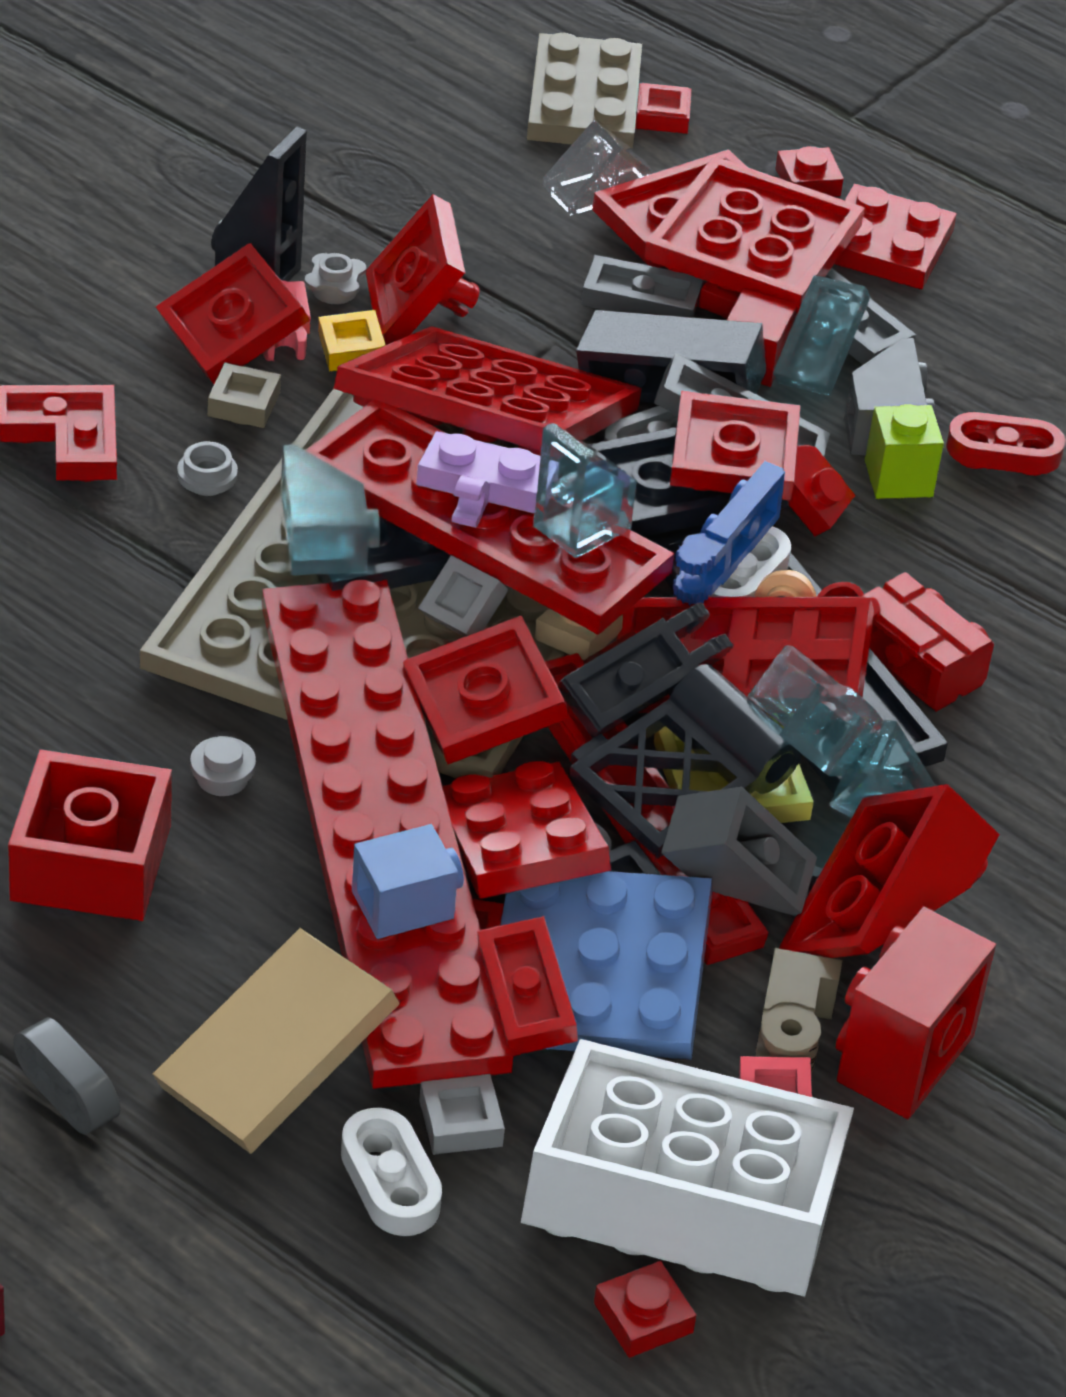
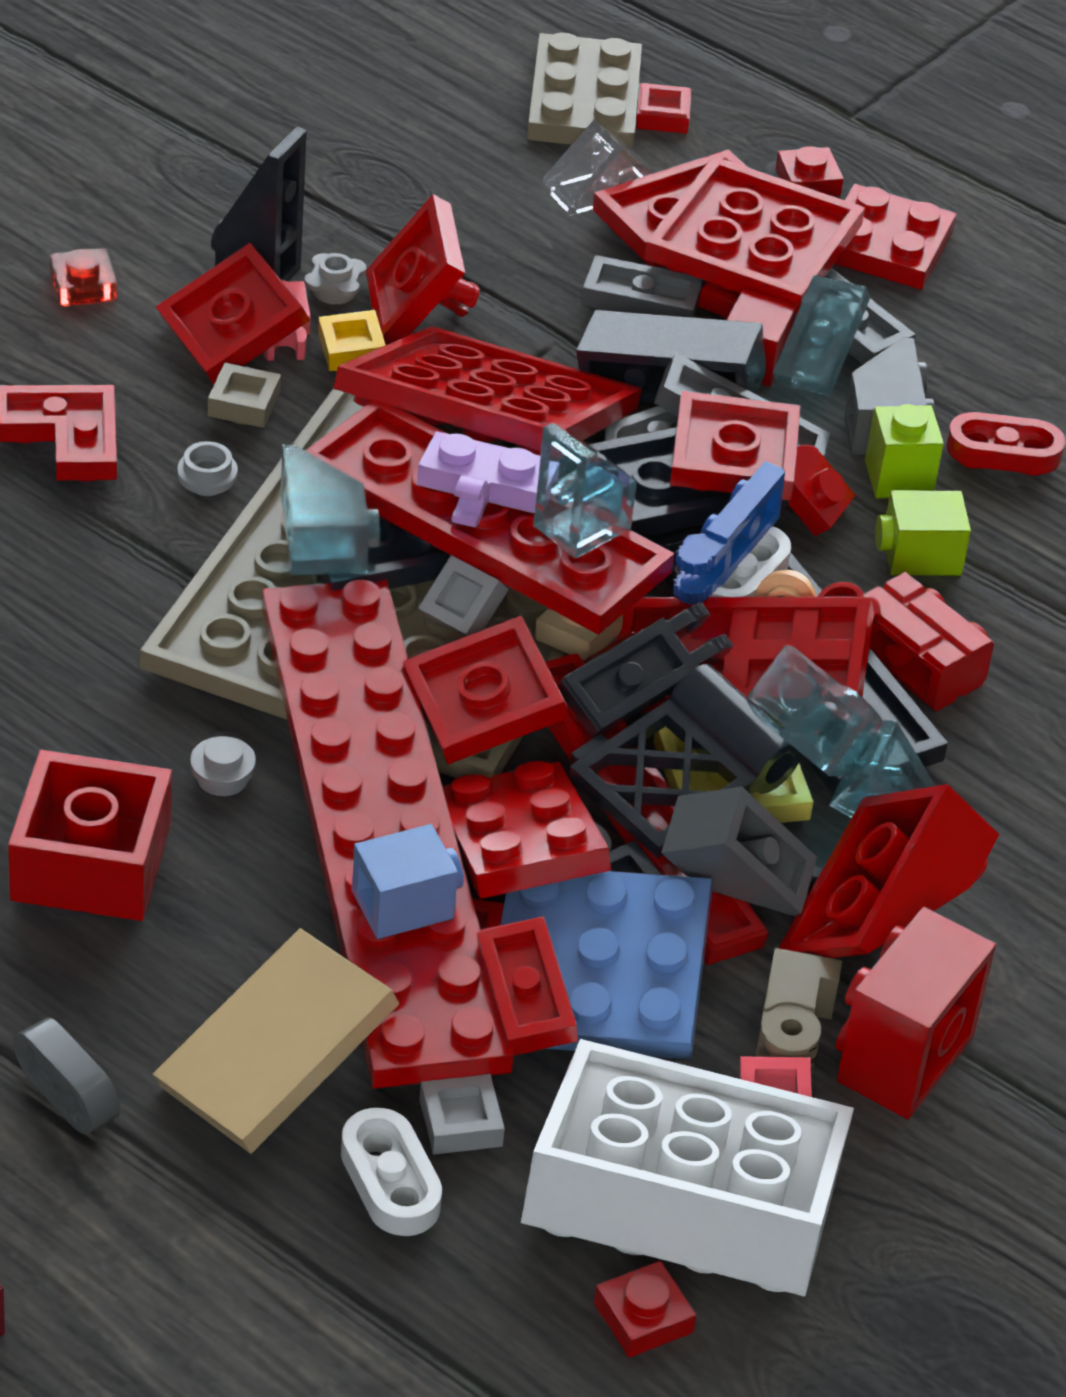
(83, 277): none -> clear red plate
(924, 532): none -> lime brick

